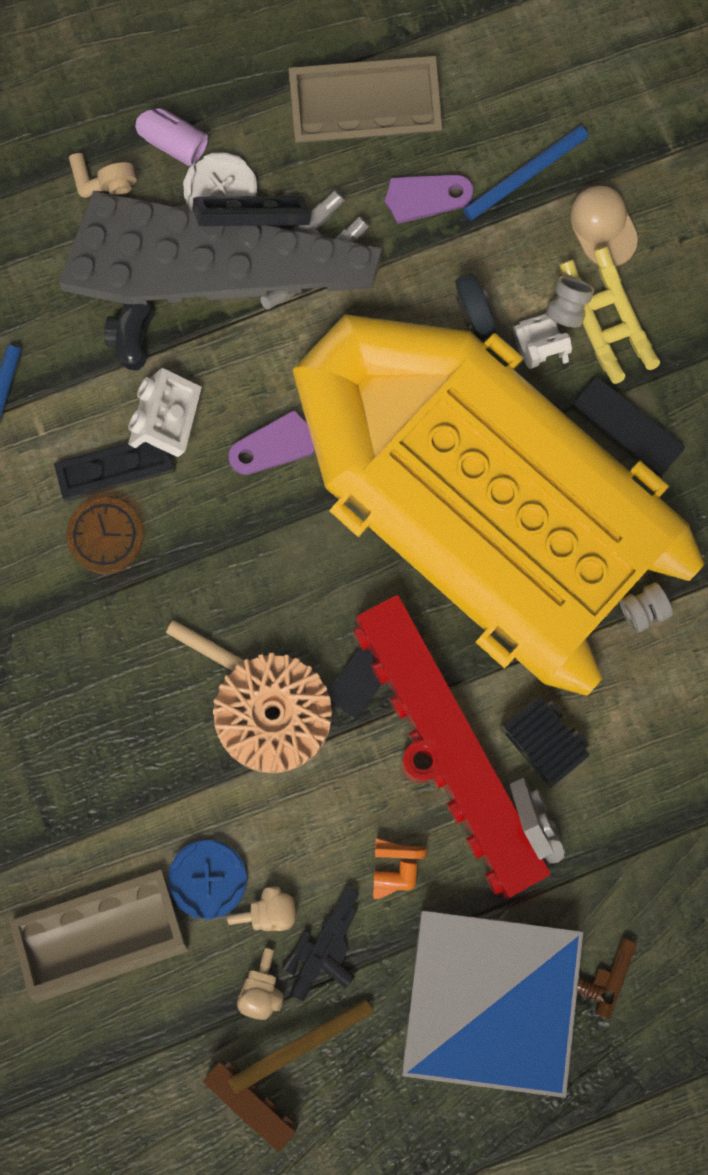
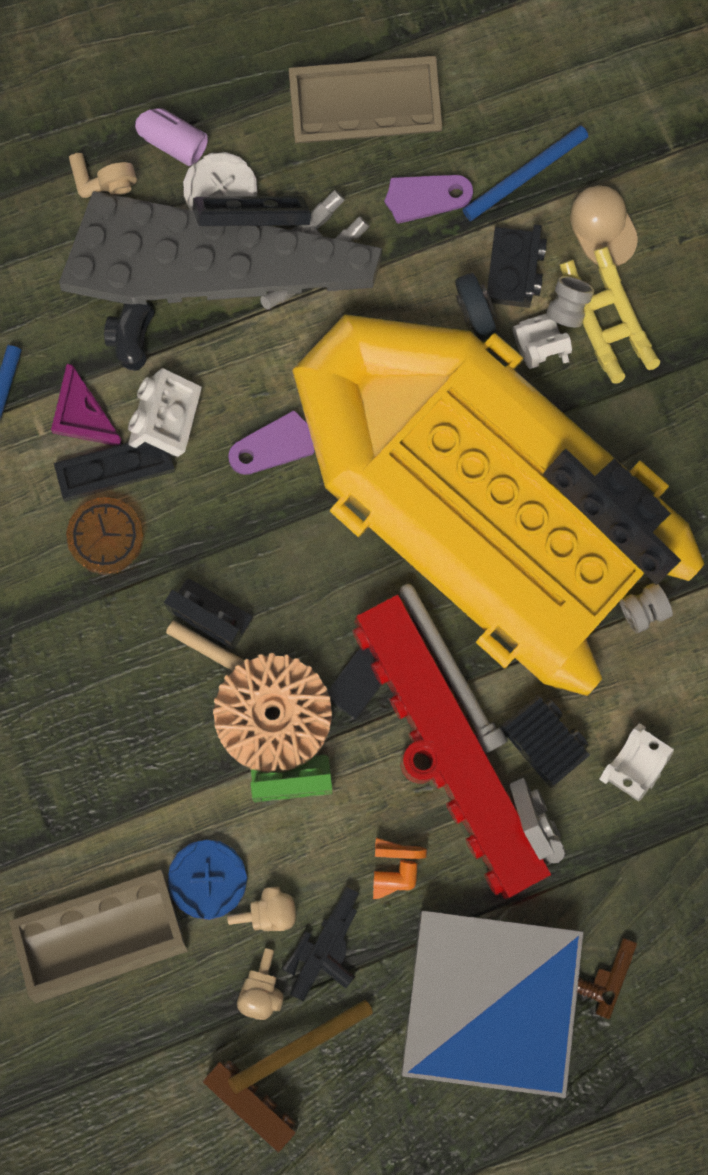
(80, 414): none -> magenta tile
(209, 613): none -> black bracket
(305, 781): none -> bright green bracket
(486, 733): none -> light grey piece
(514, 266): none -> black bracket
(618, 509): none -> black bracket
(627, 427): black tile -> none
(638, 763): none -> white piece

